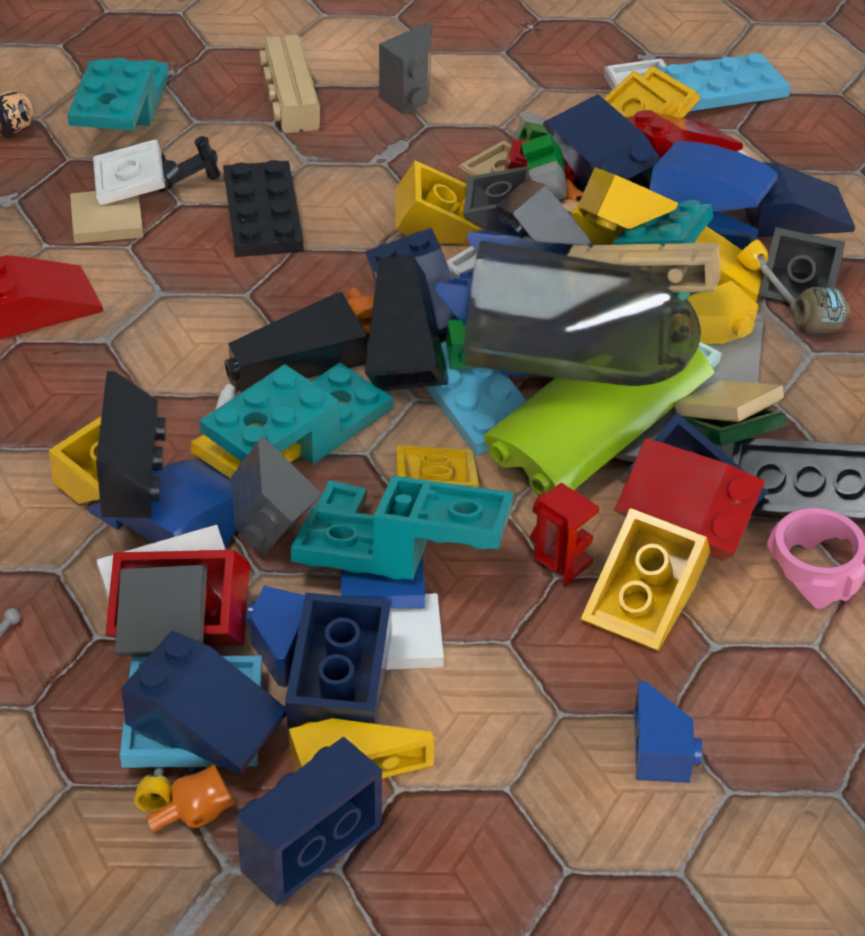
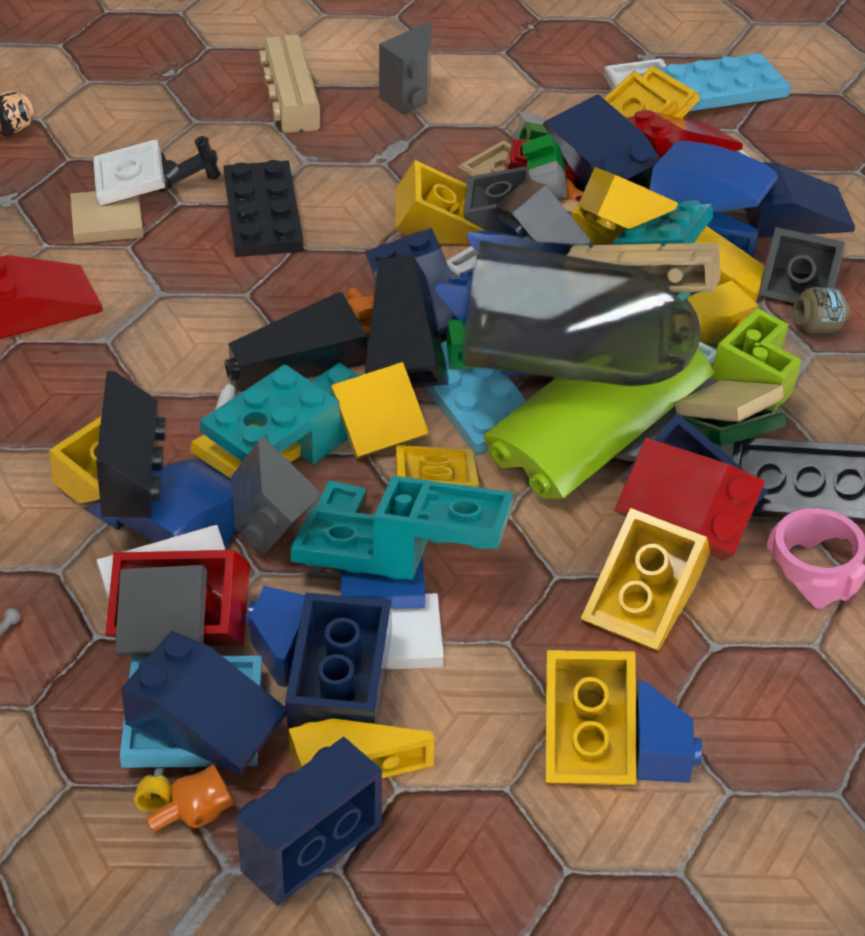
(118, 94): teal bracket -> none
(379, 410): none -> yellow tile
(556, 534): red window -> none
(591, 717): none -> yellow slope
(756, 257): hinge -> none
(756, 354): none -> lime brick

